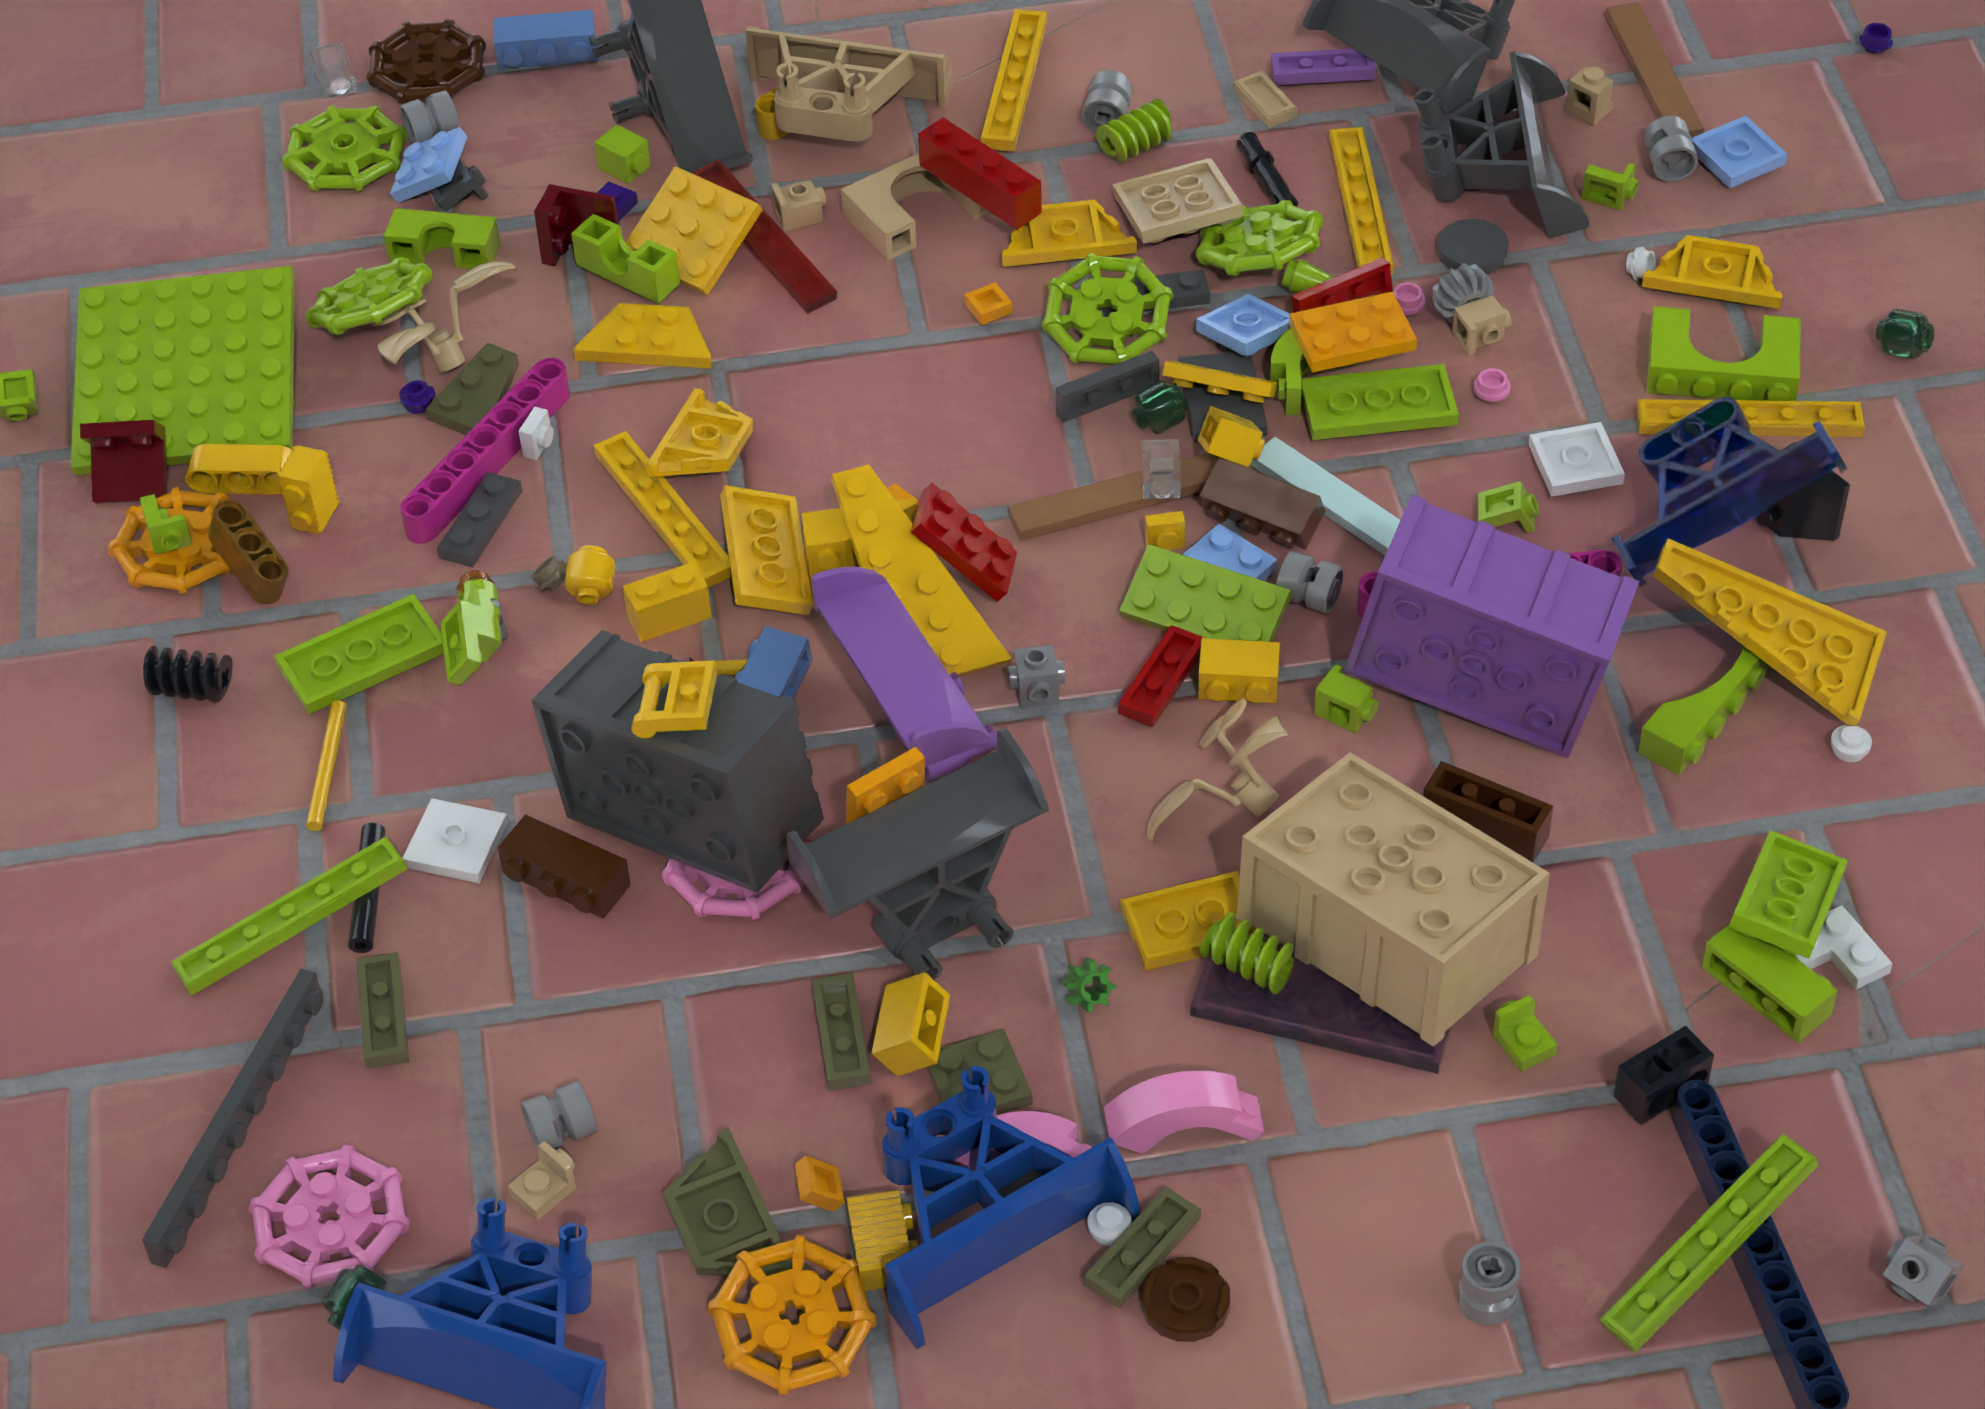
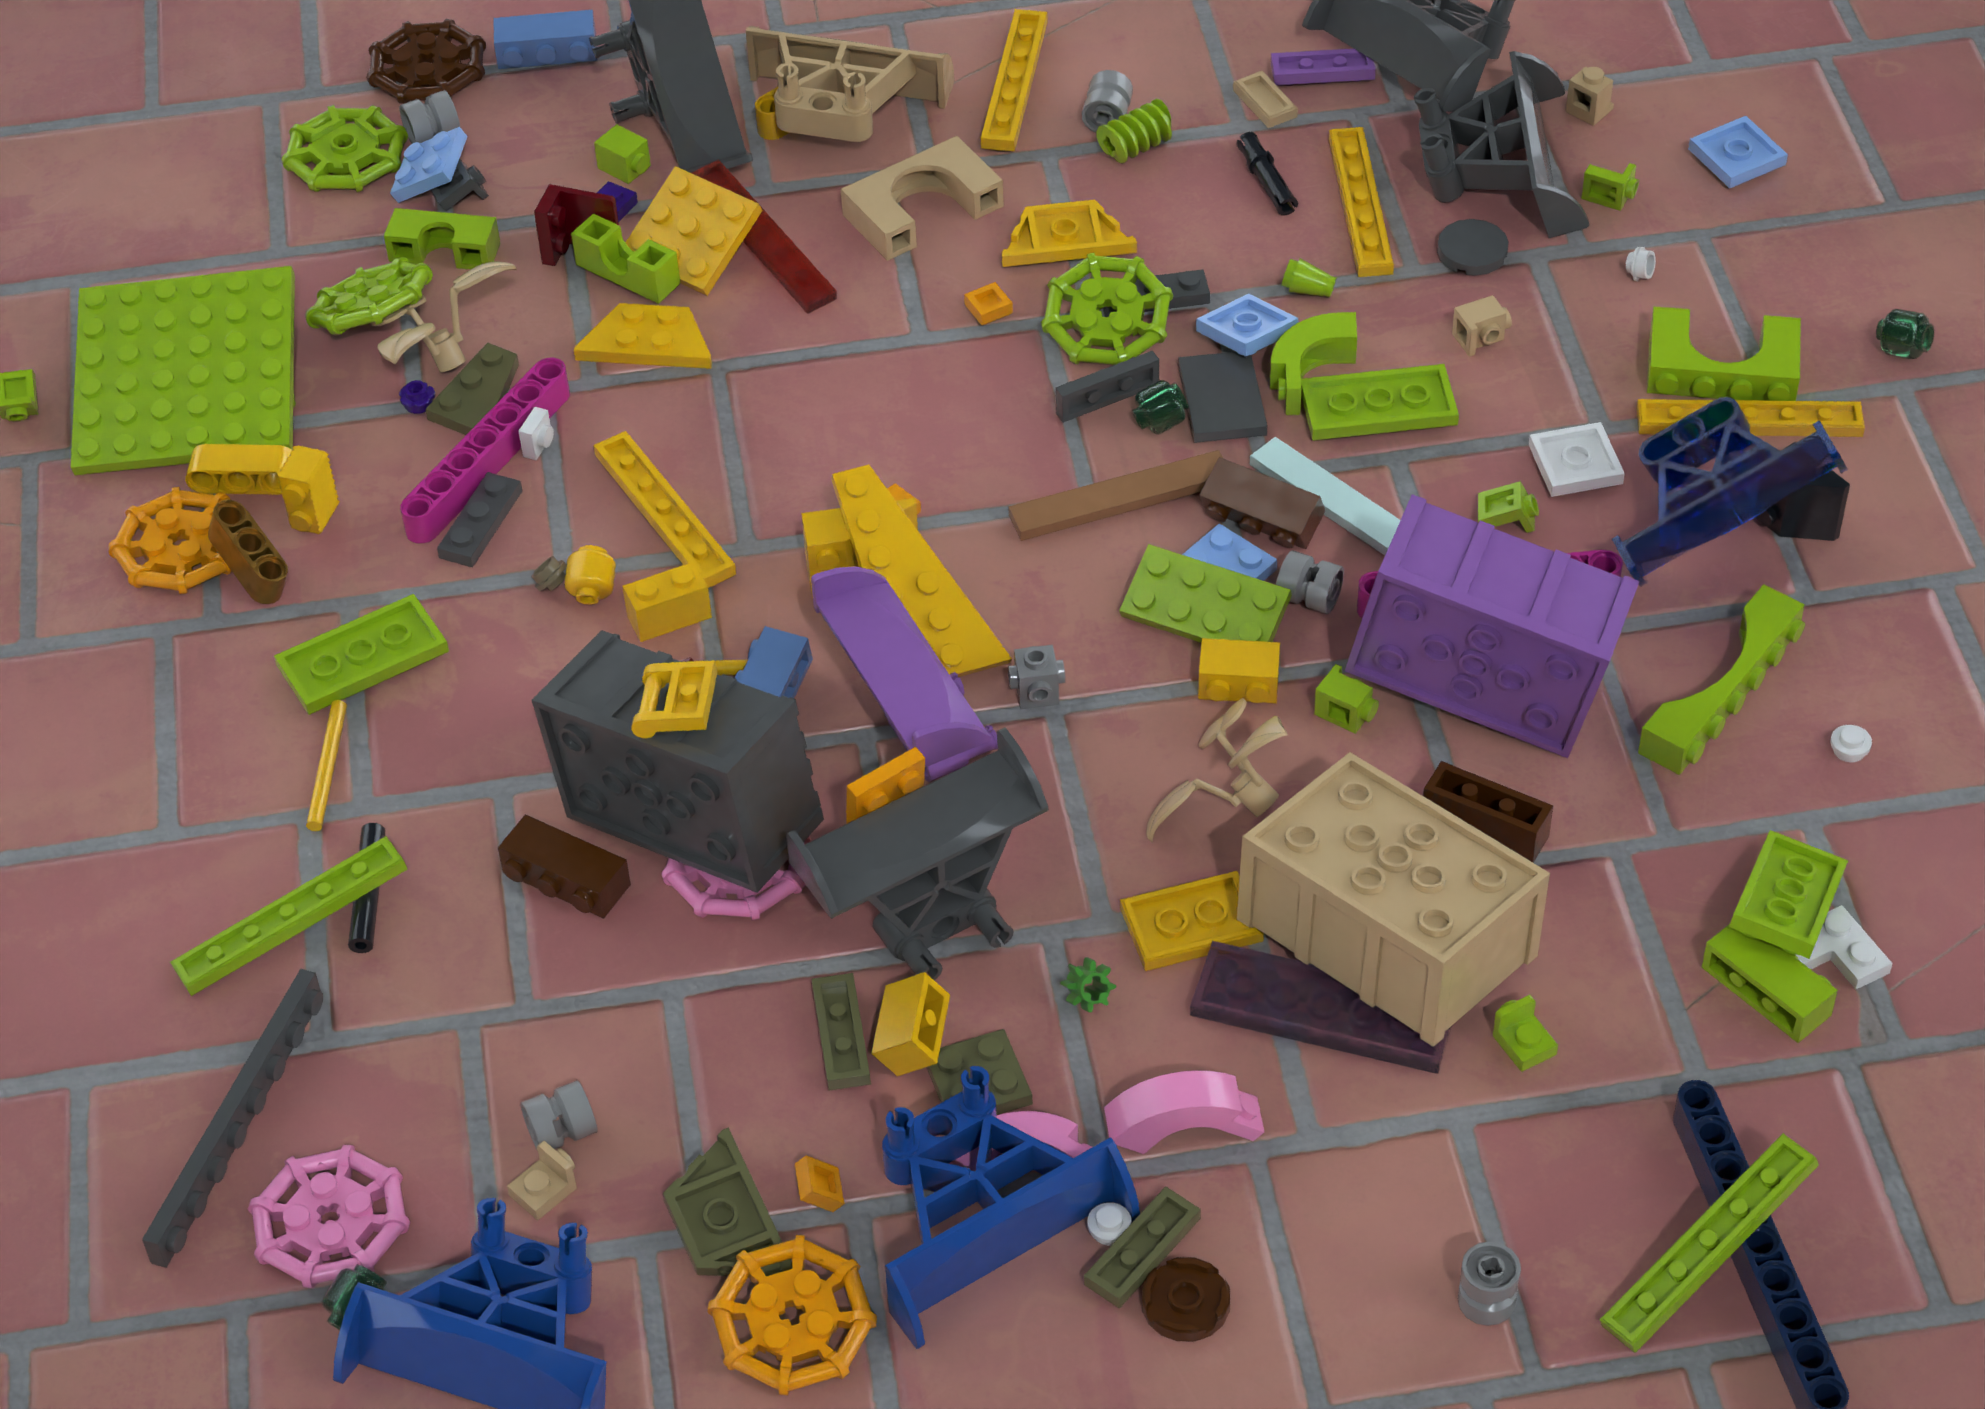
(126, 460): dark red bracket -> none
(164, 531): lime bracket -> none
(187, 677): black piece -> none
(333, 70): clear brick -> none
(382, 1010): olive plate -> none
(455, 840): white plate -> none
(472, 627): lime plate -> none
(701, 439): yellow wing -> none
(766, 550): yellow plate -> none
(798, 204): tan brick -> none
(879, 1233): yellow brick -> none
(964, 541): red plate -> none
(980, 173): red brick -> none
(1161, 469): clear brick -> none
(1161, 676): red plate -> none
(1165, 530): yellow plate -> none
(1177, 200): tan plate -> none
(1220, 381): yellow plate -> none
(1231, 437): yellow brick -> none
(1249, 953): lime piece -> none
(1260, 238): lime plate -> none
(1352, 332): light orange plate -> none
(1358, 283): red plate -> none
(1409, 298): bright pink plate -> none
(1460, 288): light grey gear -> none
(1492, 385): bright pink plate -> none
(1651, 65): medium nougat tile -> none
(1653, 1077): black brick -> none
(1670, 148): light grey wheel -> none
(1716, 271): yellow wing -> none
(1800, 638): yellow wing -> none
(1876, 38): dark purple plate -> none
(1922, 1269): light grey brick -> none

